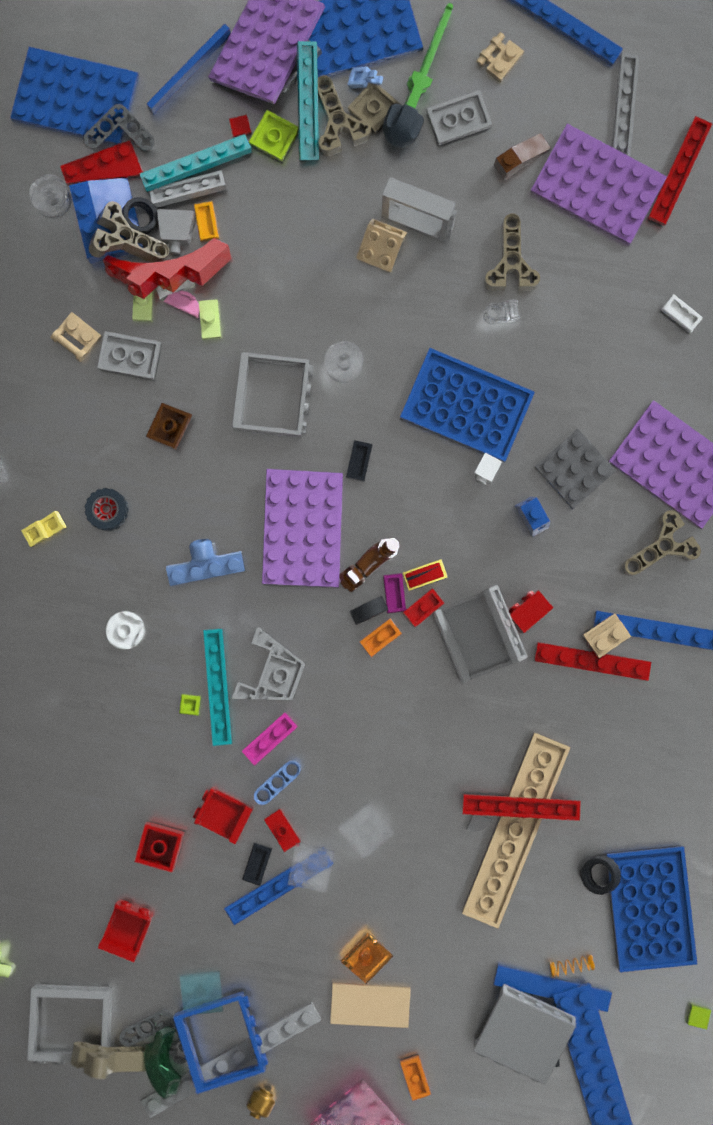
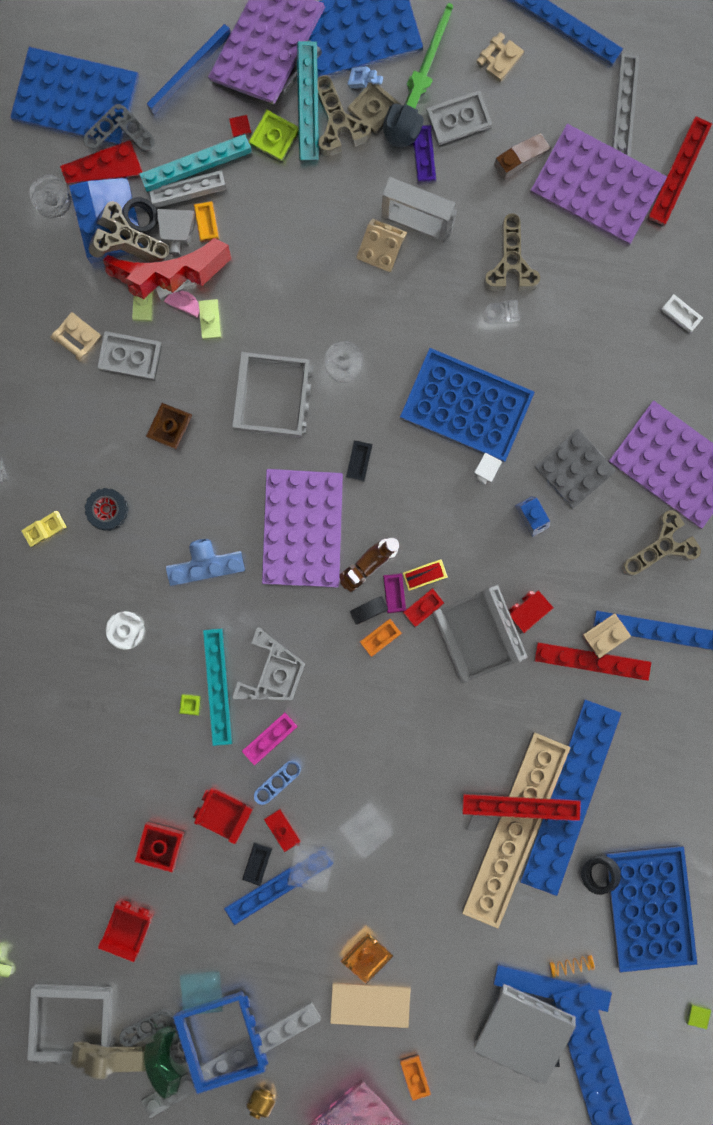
(424, 156): none -> dark purple tile
(577, 781): none -> blue plate

